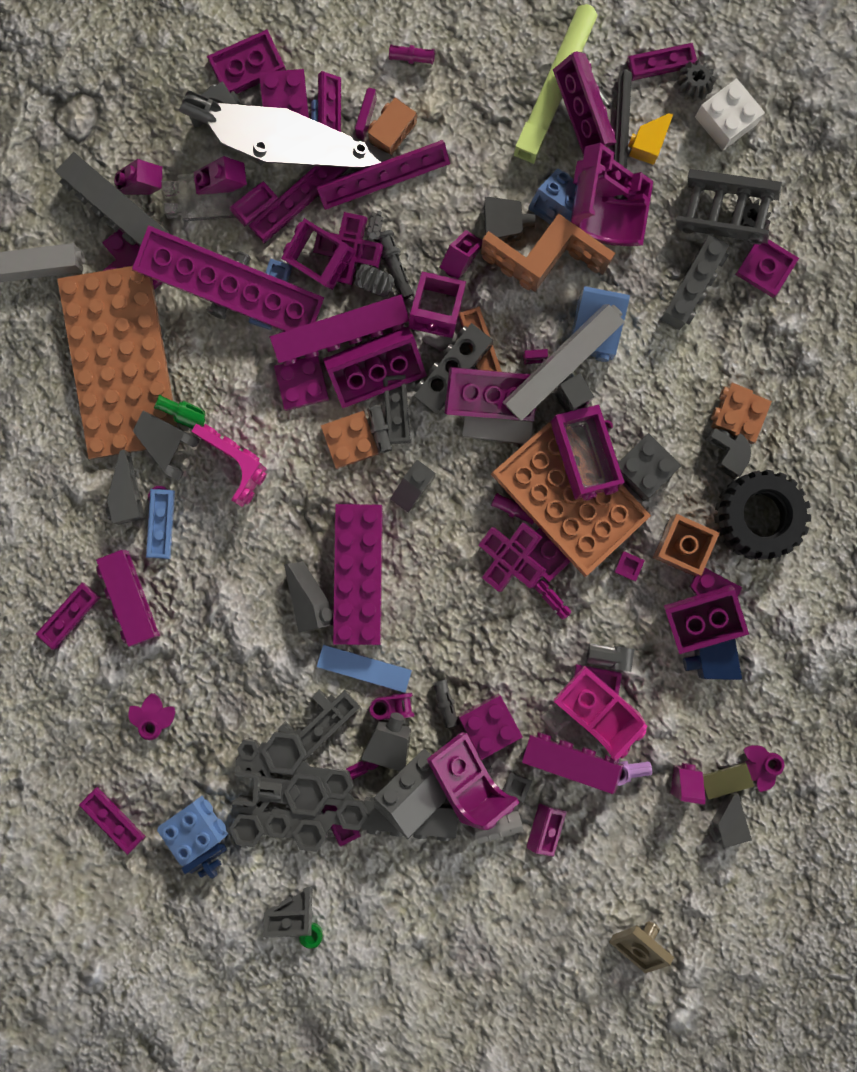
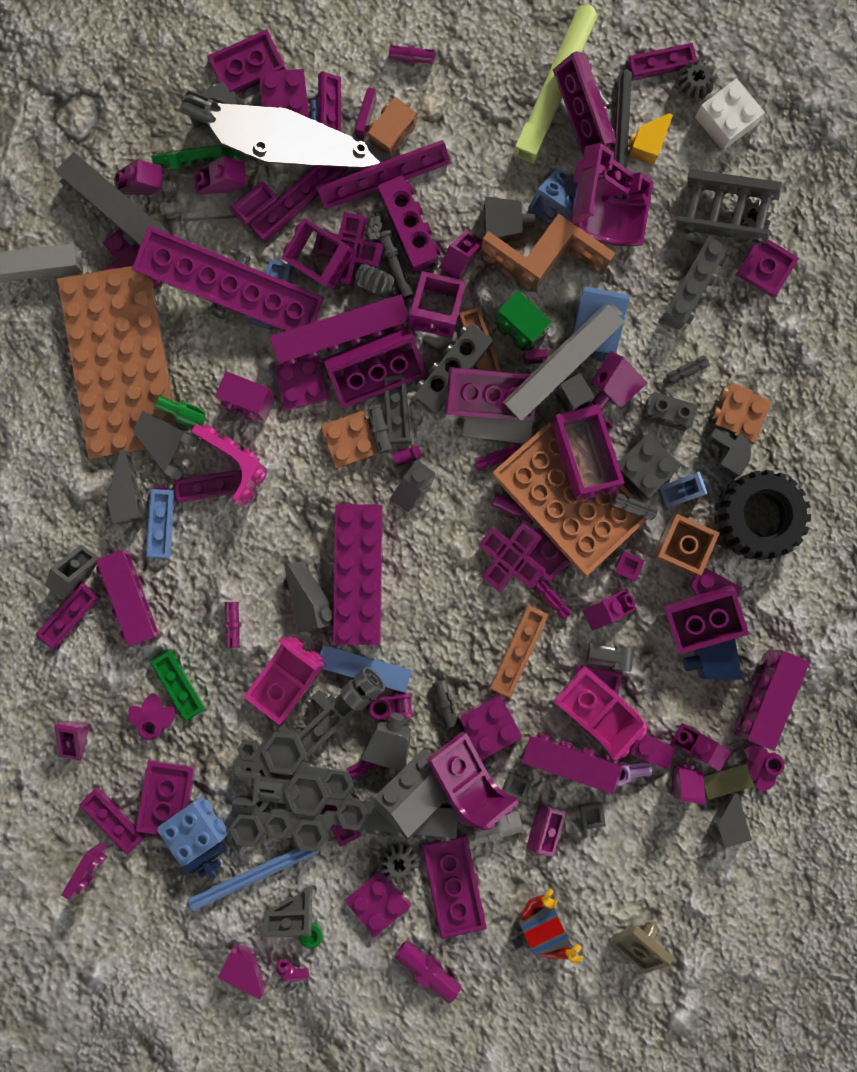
(70, 571): none -> dark grey slope
(71, 739): none -> magenta slope
(83, 877): none -> magenta plate
(164, 793): none -> magenta plate
(178, 685): none -> green tile
(187, 156): none -> green hinge
(207, 486): none -> magenta tile
(232, 624): none -> magenta pin
(243, 971): none -> magenta slope
(245, 396): none -> magenta brick
(248, 877): none -> medium blue axle
(285, 679): none -> dark pink bracket
(290, 973): none -> magenta arm
(362, 689): none -> dark grey wheel
(377, 903): none -> magenta plate
(398, 872): none -> dark grey gear
(400, 190): none -> magenta brick
(407, 455): none -> magenta pin
(428, 971): none -> magenta piece
(454, 886): none -> magenta tile
(495, 457): none -> magenta axle
(518, 651): none -> nougat tile
(522, 322): none -> green brick
(544, 930): none -> torso
(592, 815): none -> dark grey tile
(609, 609): none -> magenta slope
(616, 381): none -> magenta torso
(635, 506): none -> dark grey axle
(653, 751): none -> magenta slope
(670, 411): none -> dark grey brick
(683, 490): none -> light blue slope
(687, 370): none -> dark grey axle
(701, 747): none -> magenta slope
(771, 698): none -> magenta brick

